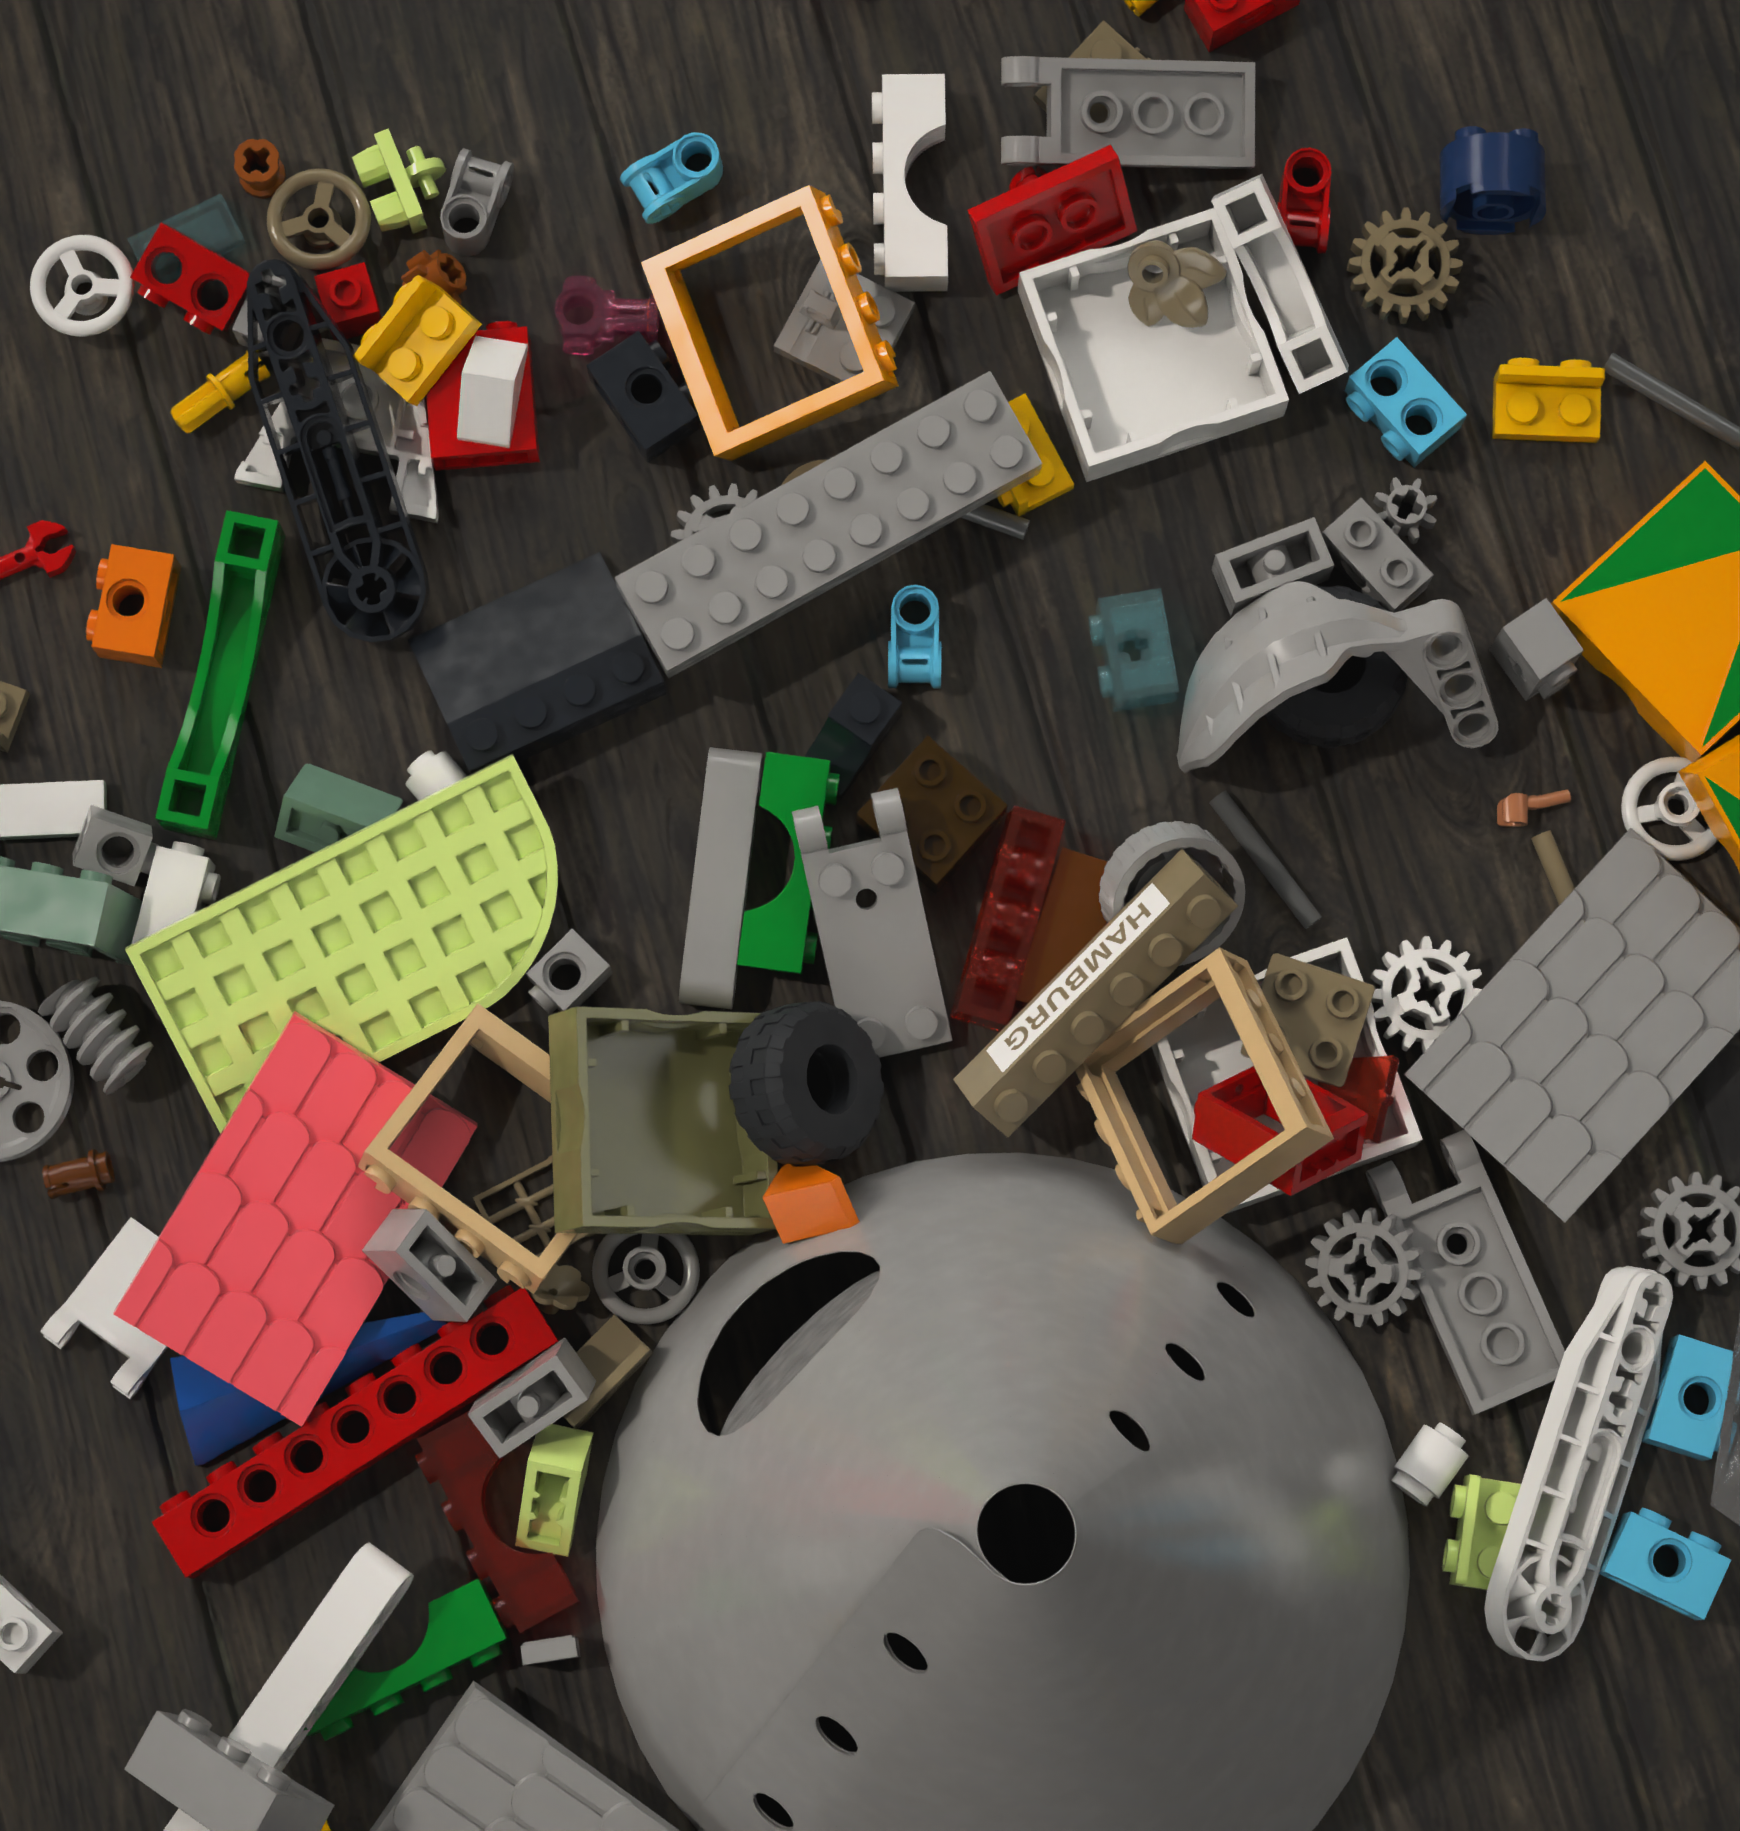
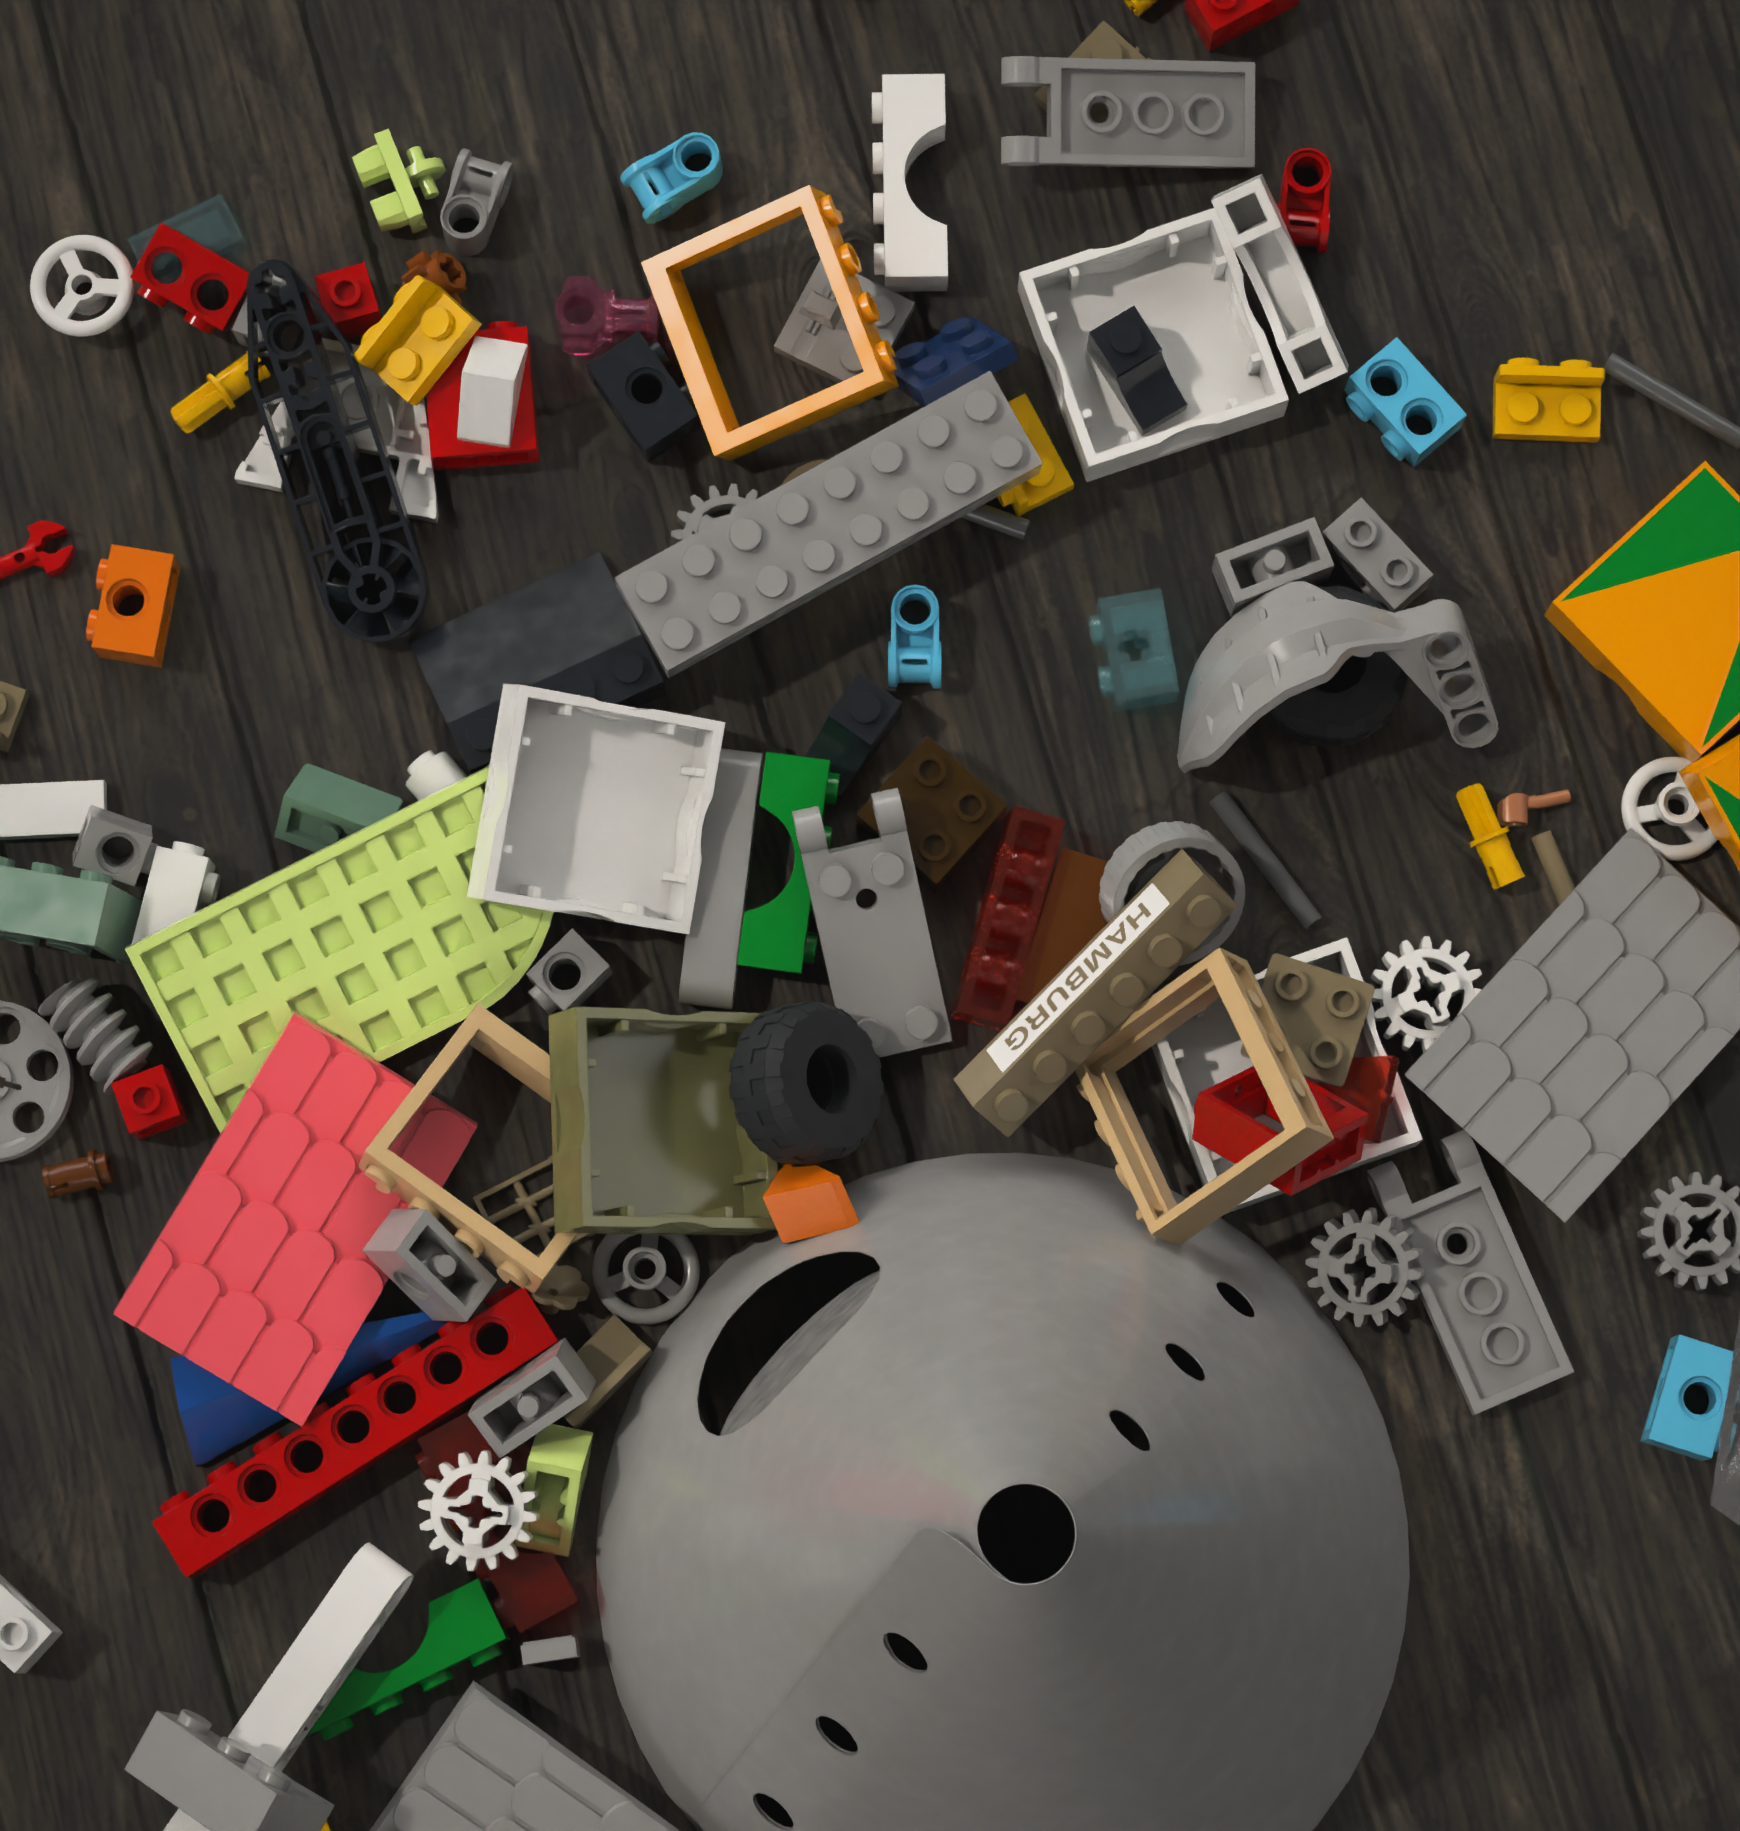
(95, 1303): white flag -> none
(150, 1102): none -> red brick
(233, 635): green arch -> none
(264, 154): dark orange bush -> none
(323, 237): dark tan piece -> none
(475, 1536): none -> white gear
(595, 808): none -> white tile
(951, 359): none -> dark blue plate
(1052, 216): red plate -> none
(1136, 370): none -> black arch
(1177, 289): dark tan plate -> none
(1392, 249): dark tan gear -> none
(1418, 514): light grey gear -> none
(1430, 1463): white brick -> none
(1483, 1517): yellowish green bracket -> none
(1489, 837): none -> yellow axle
(1492, 180): dark blue brick -> none
(1537, 651): light grey brick -> none
(1580, 1466): white beam -> none
(1631, 1563): medium azure brick -> none

